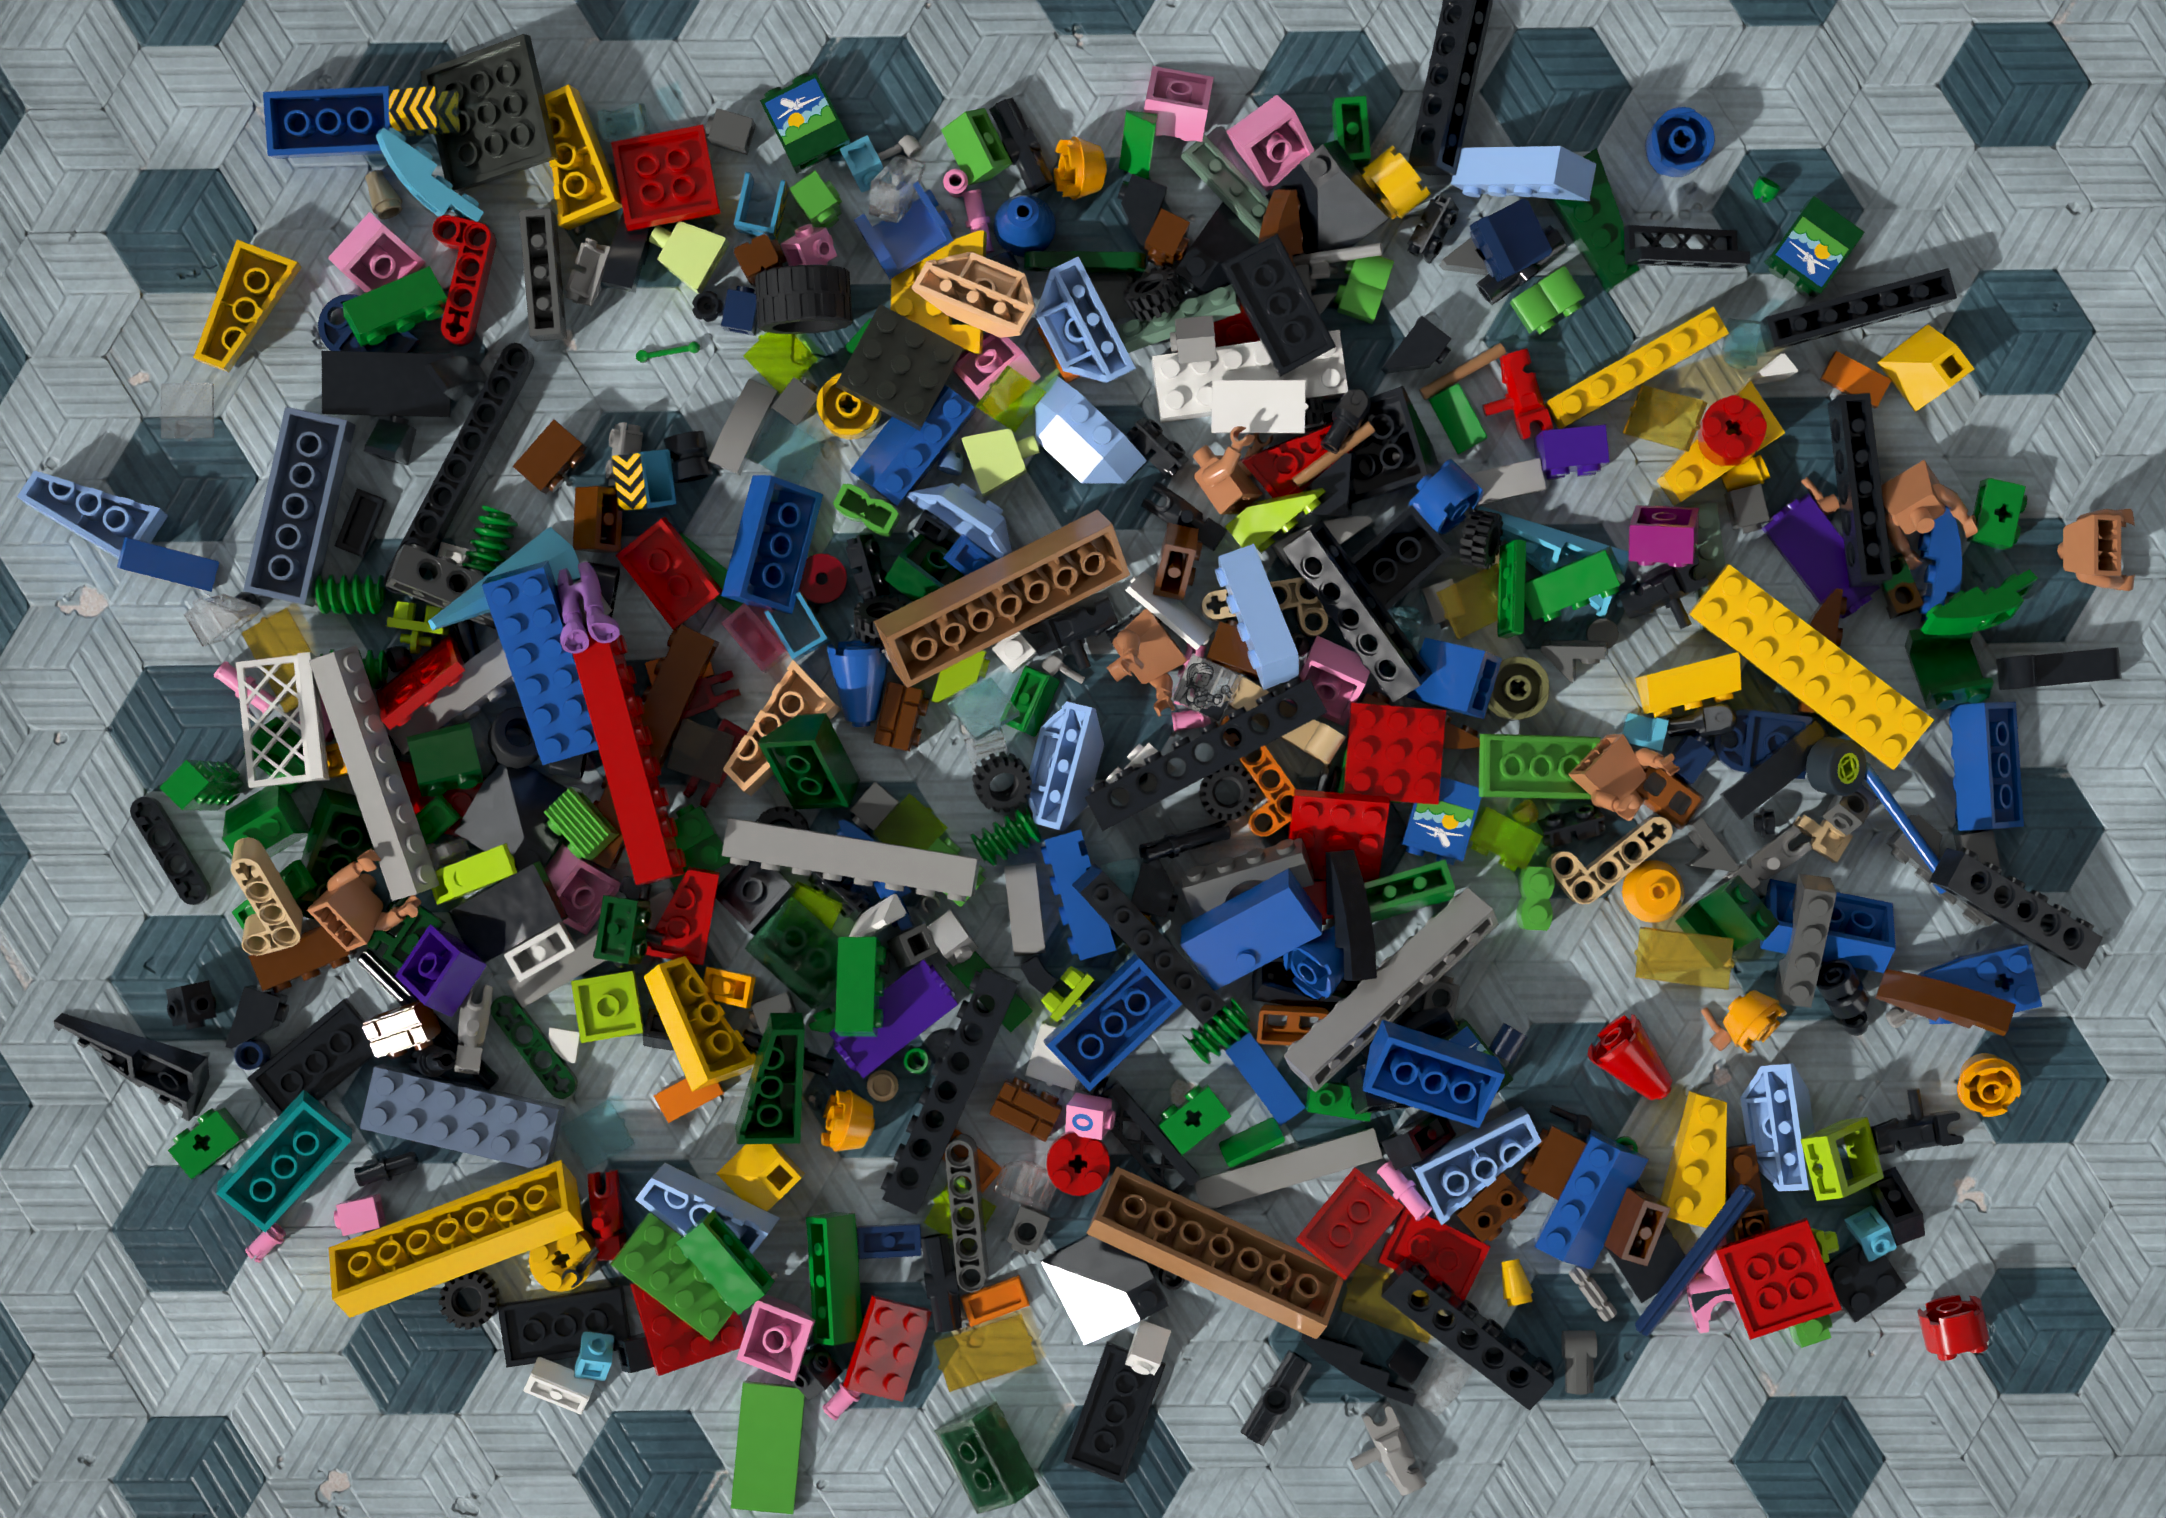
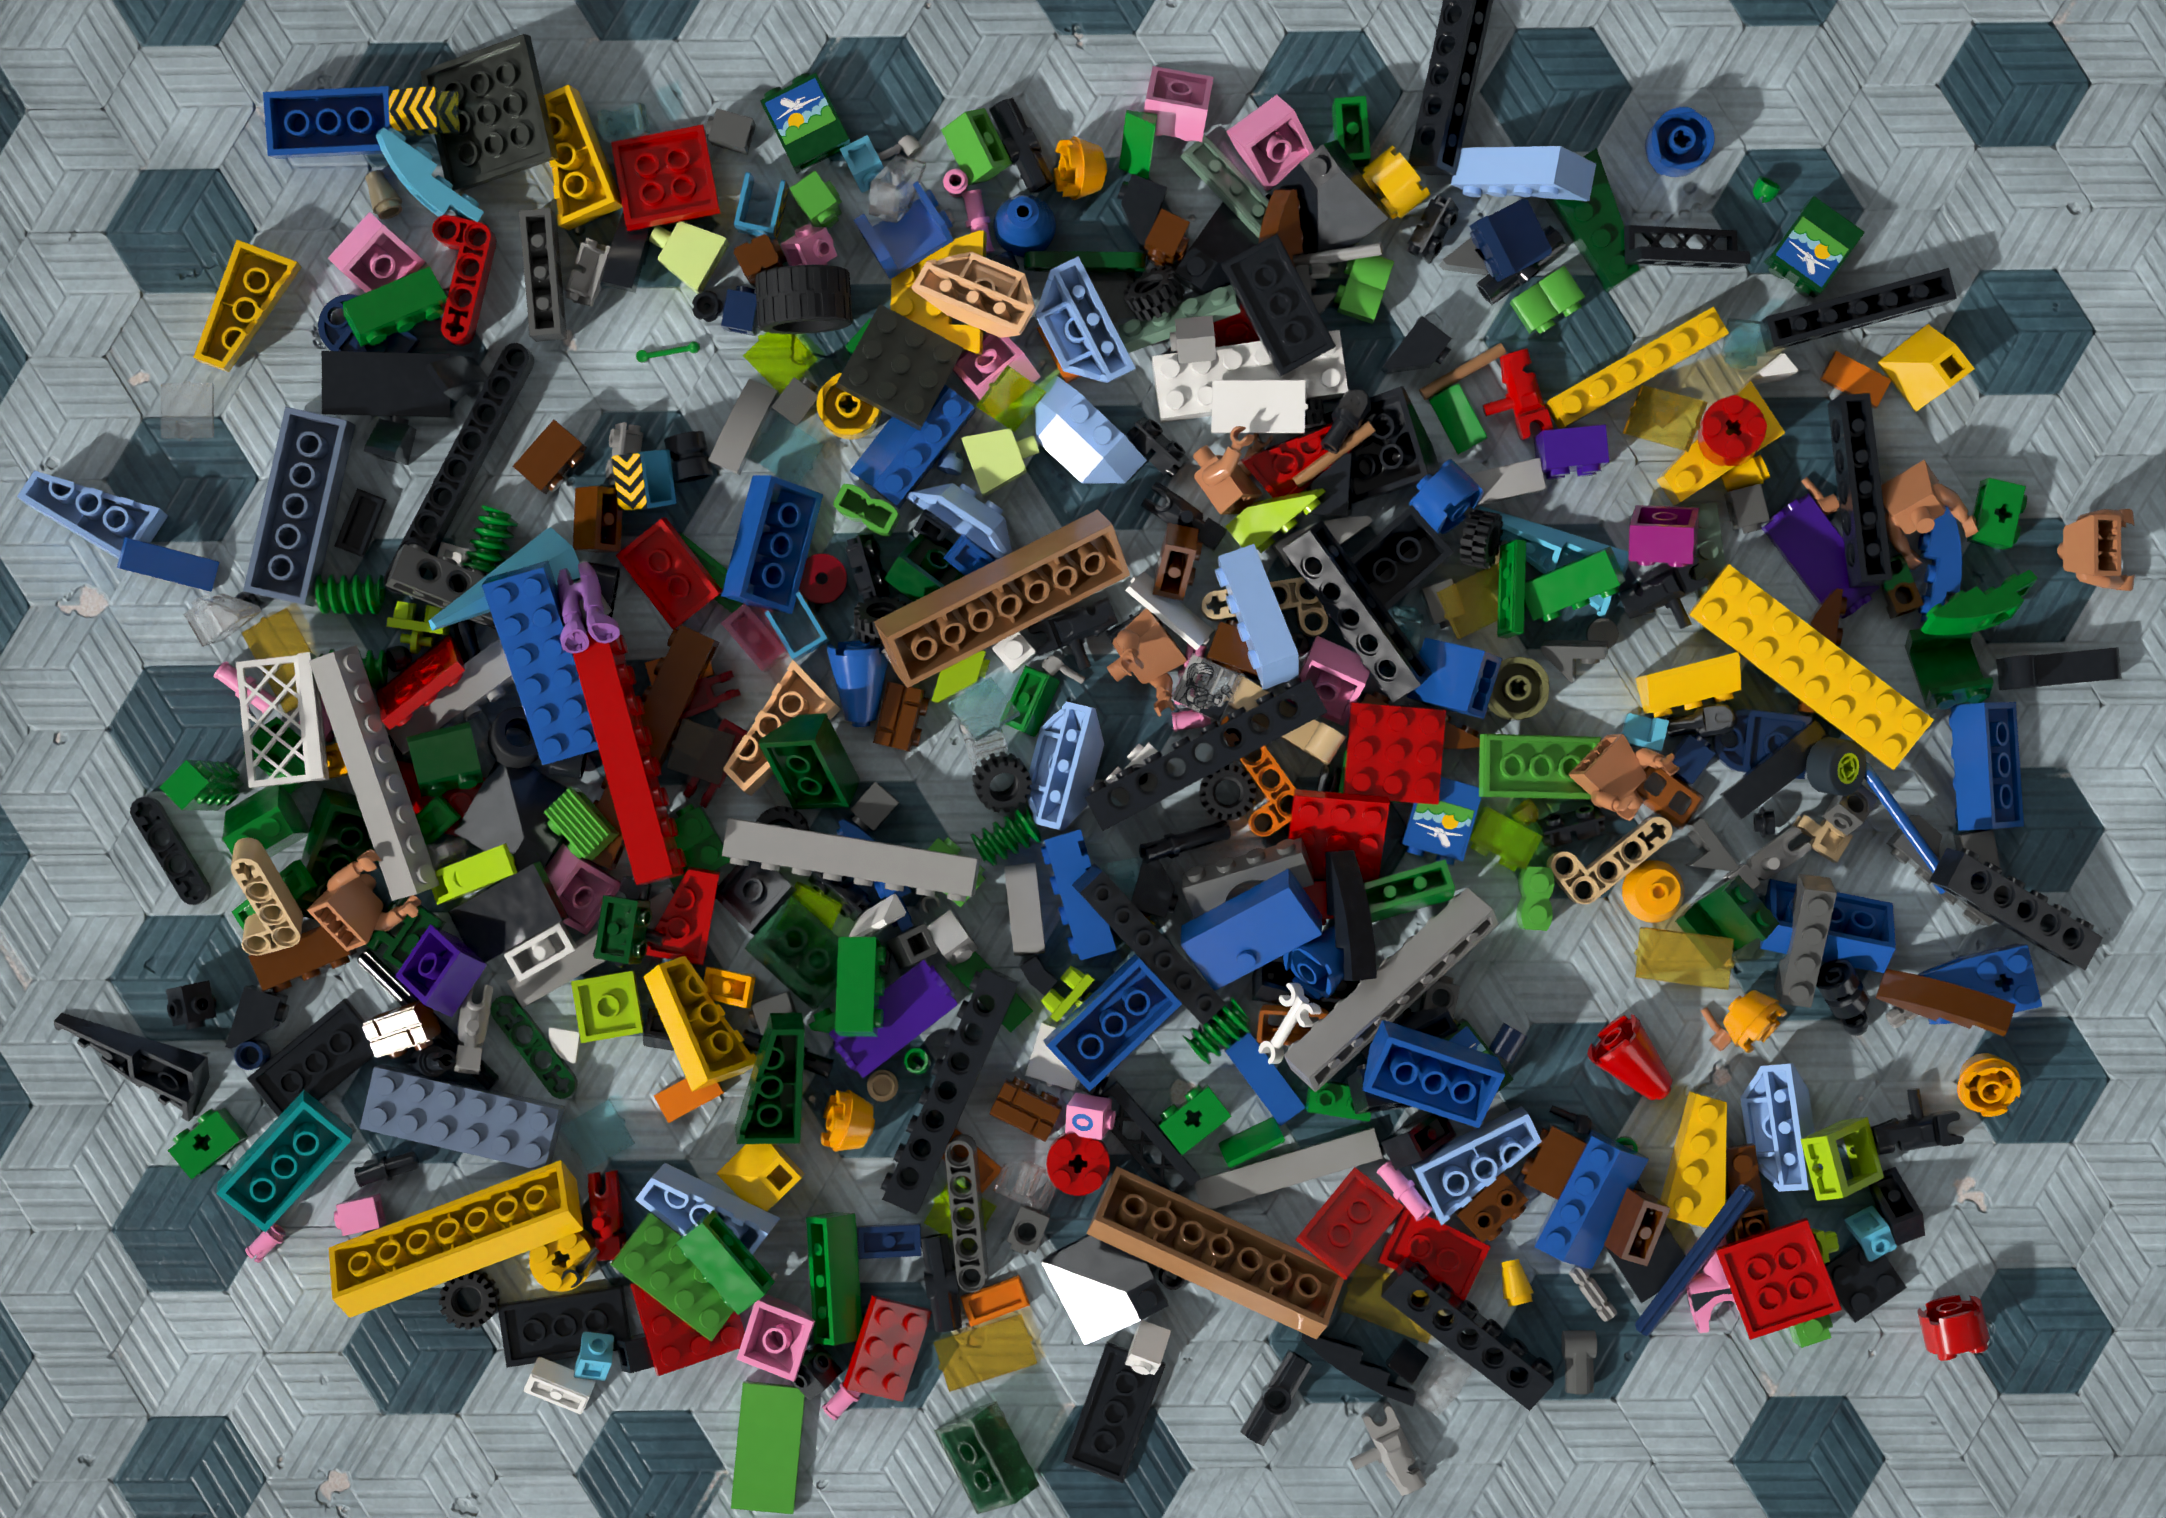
(911, 825): clear neon green piece -> none
(1298, 1013): none -> white bar

